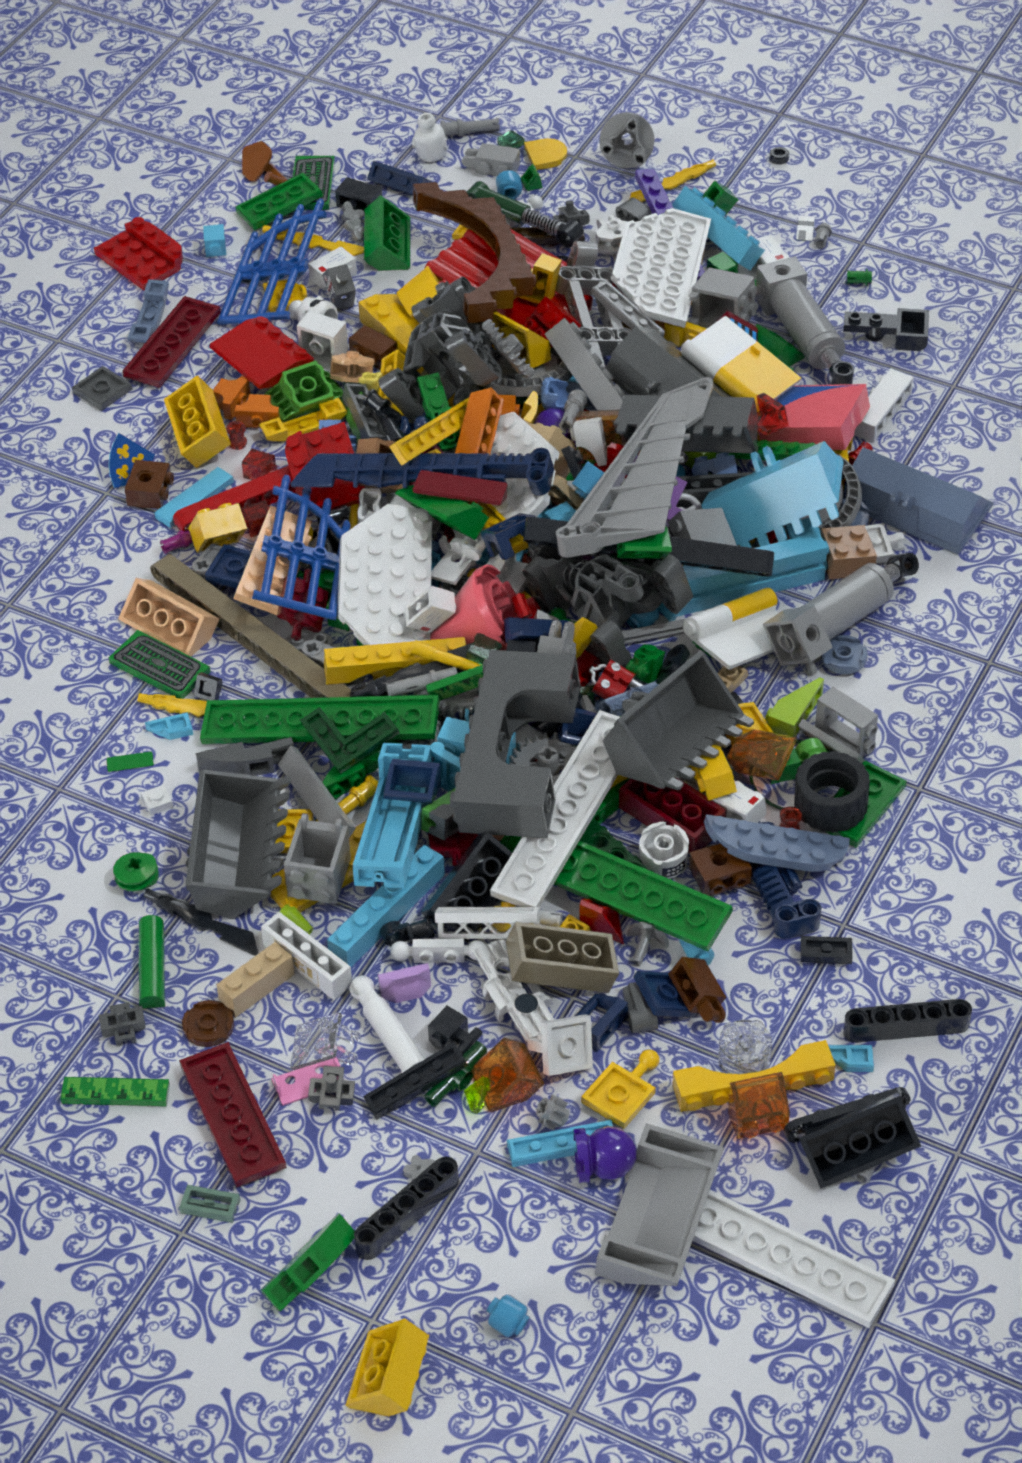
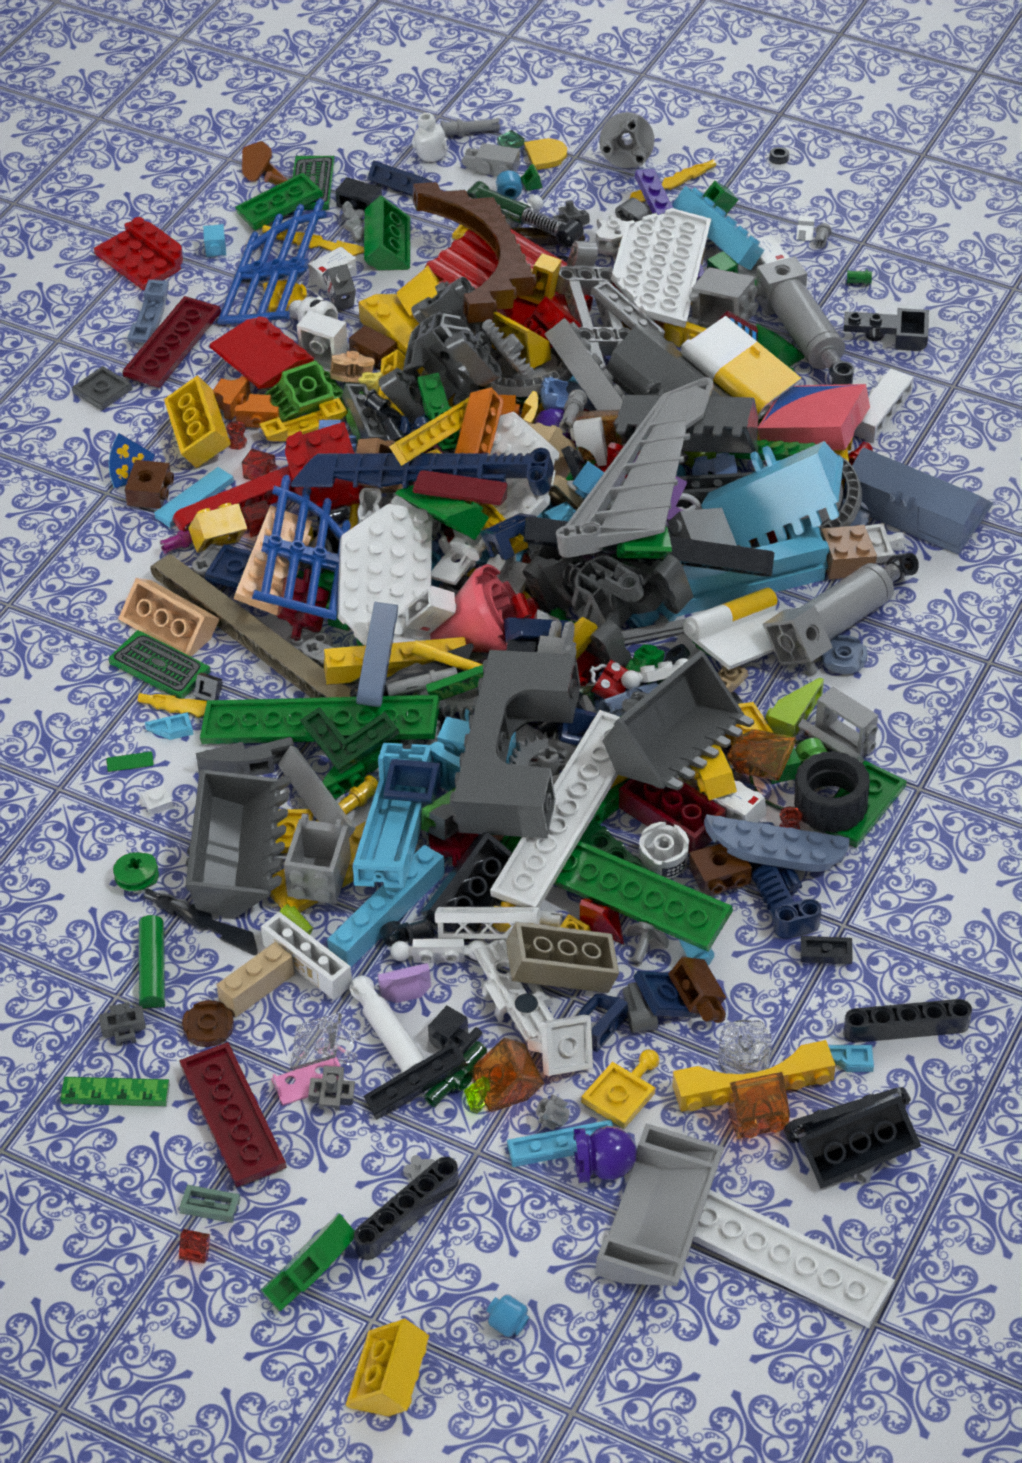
(194, 1246): none -> clear red tile
(377, 654): none -> sand blue beam
(480, 648): tile -> none
(649, 673): none -> white plate
(771, 415): clear red panel -> none

